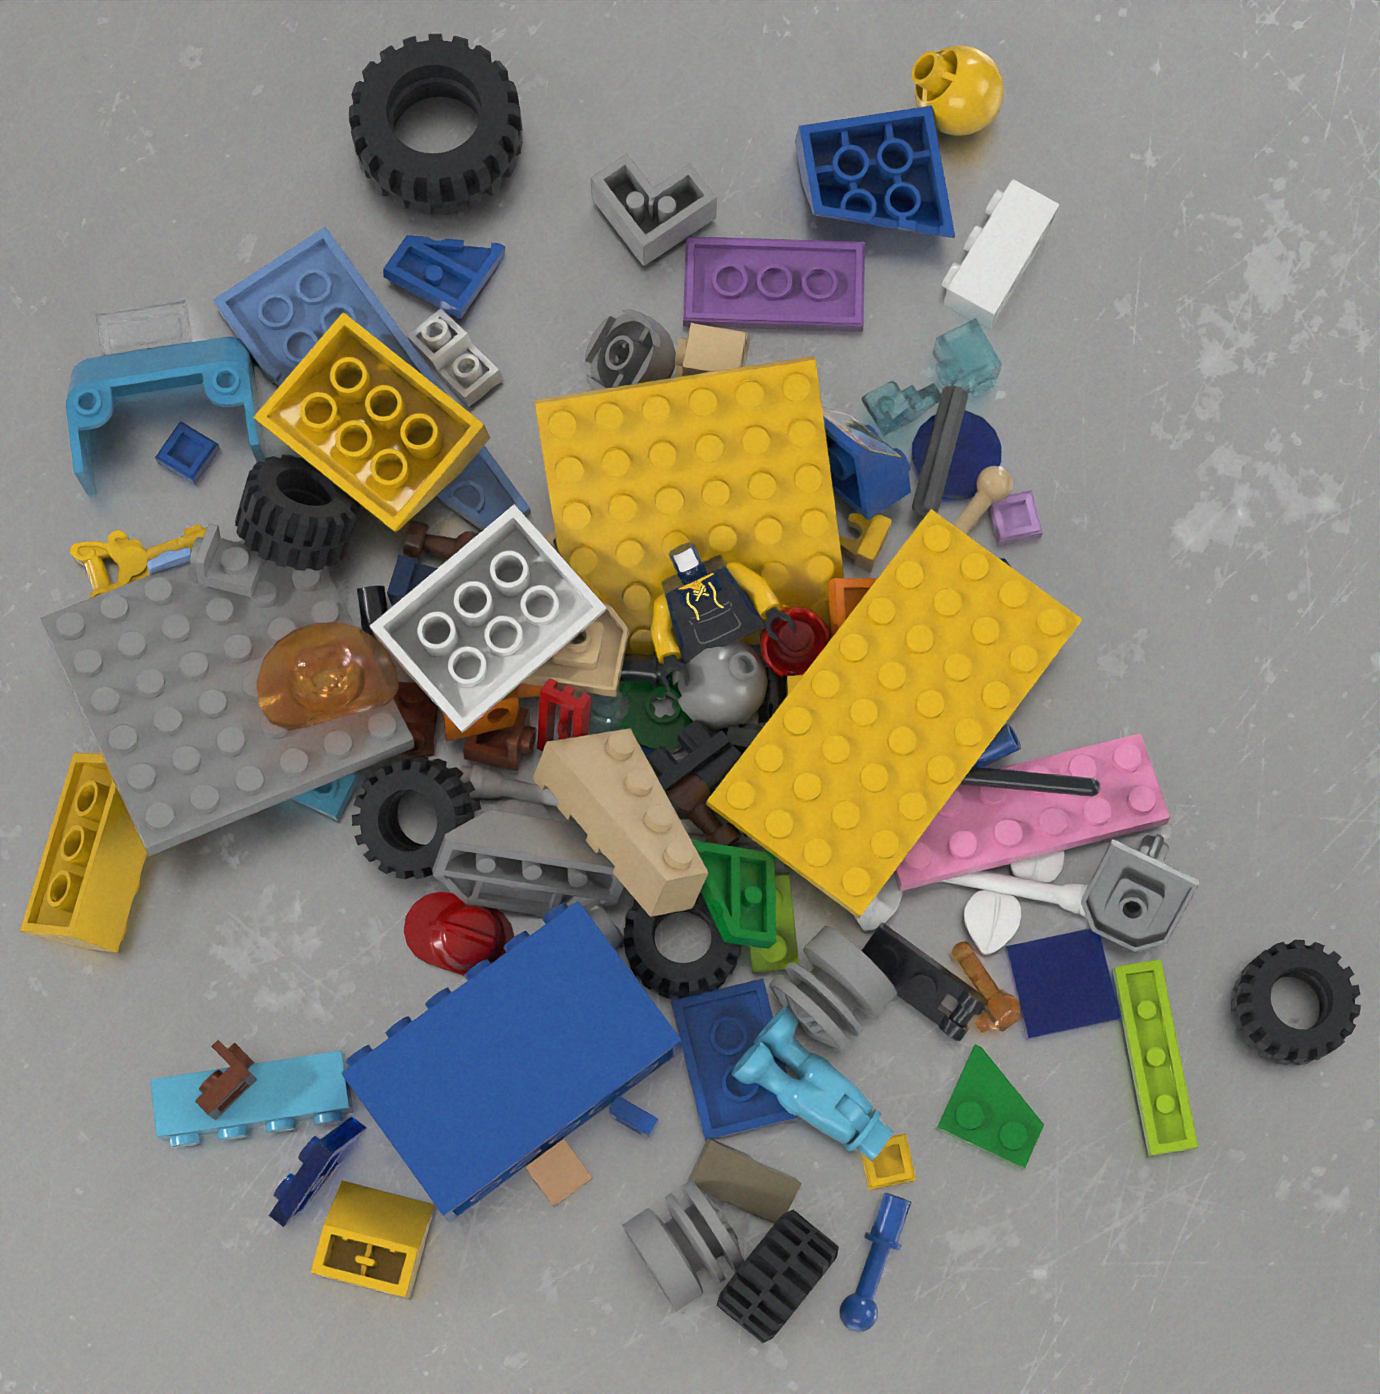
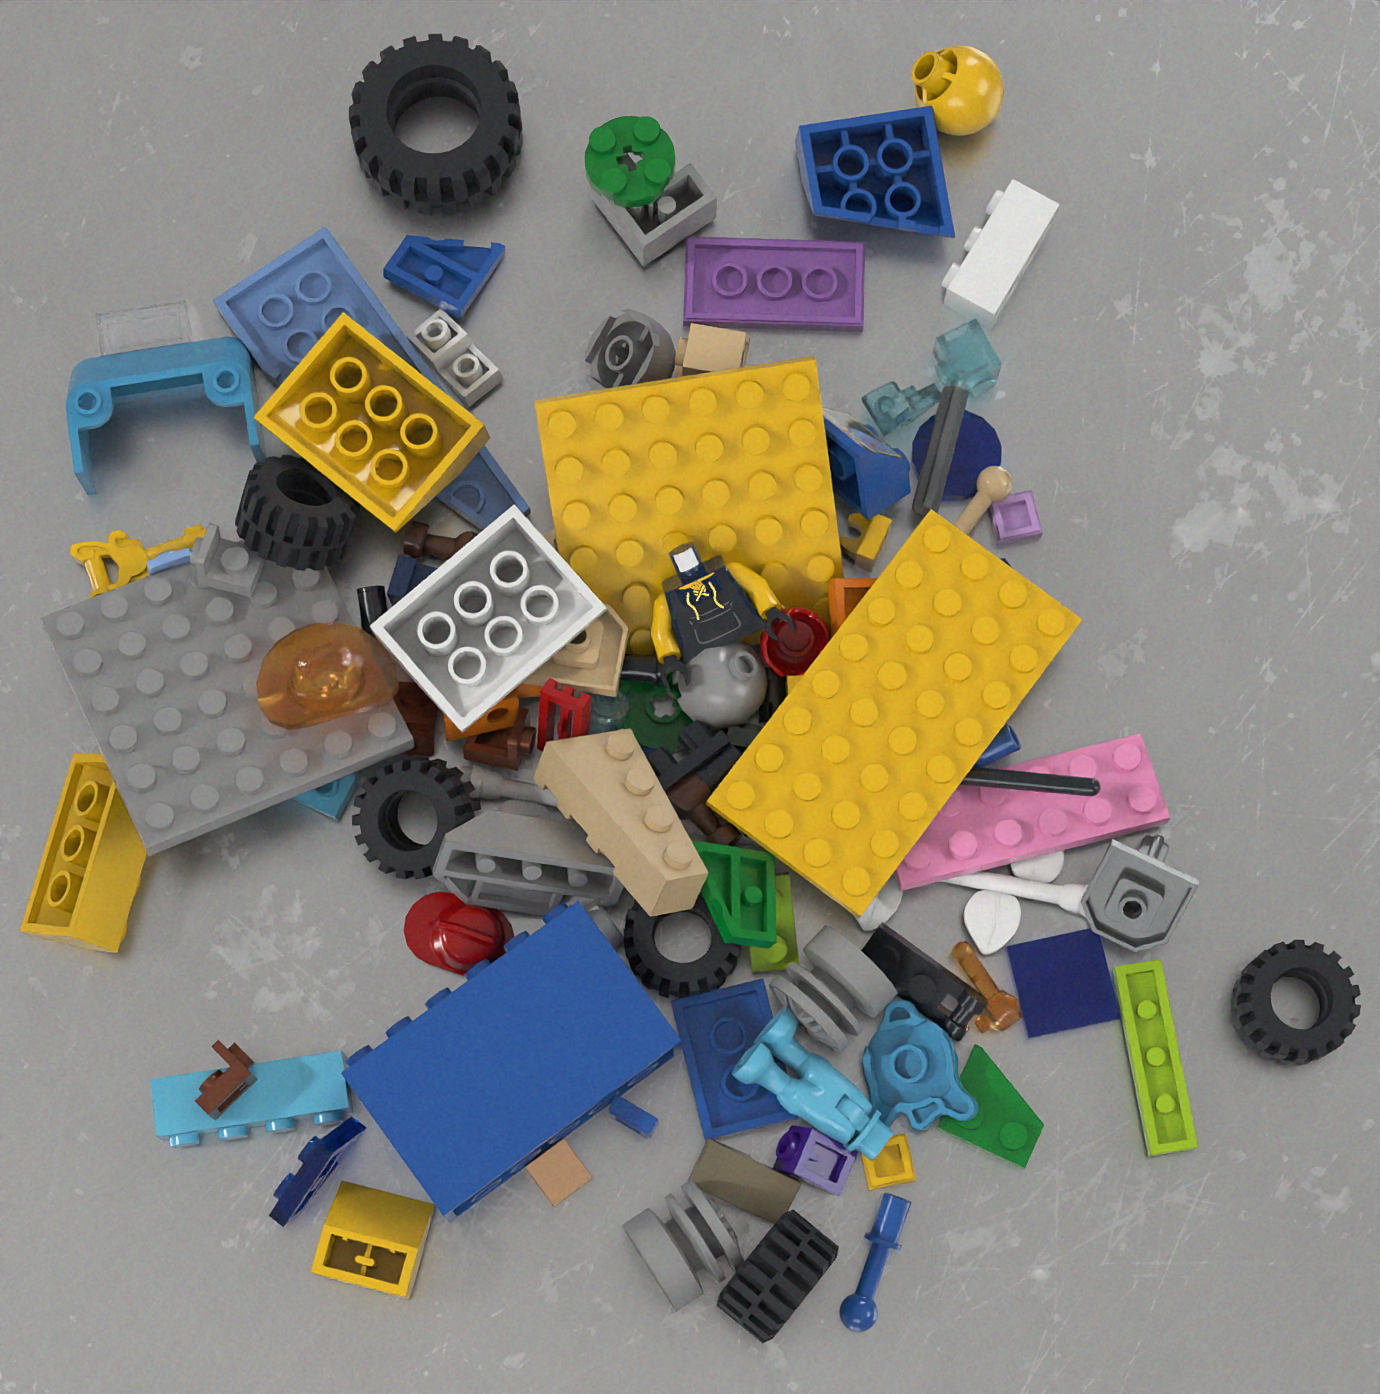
(187, 452): blue tile -> none
(636, 136): none -> green plate
(814, 1159): none -> bracket
(914, 1070): none -> dark azure tile

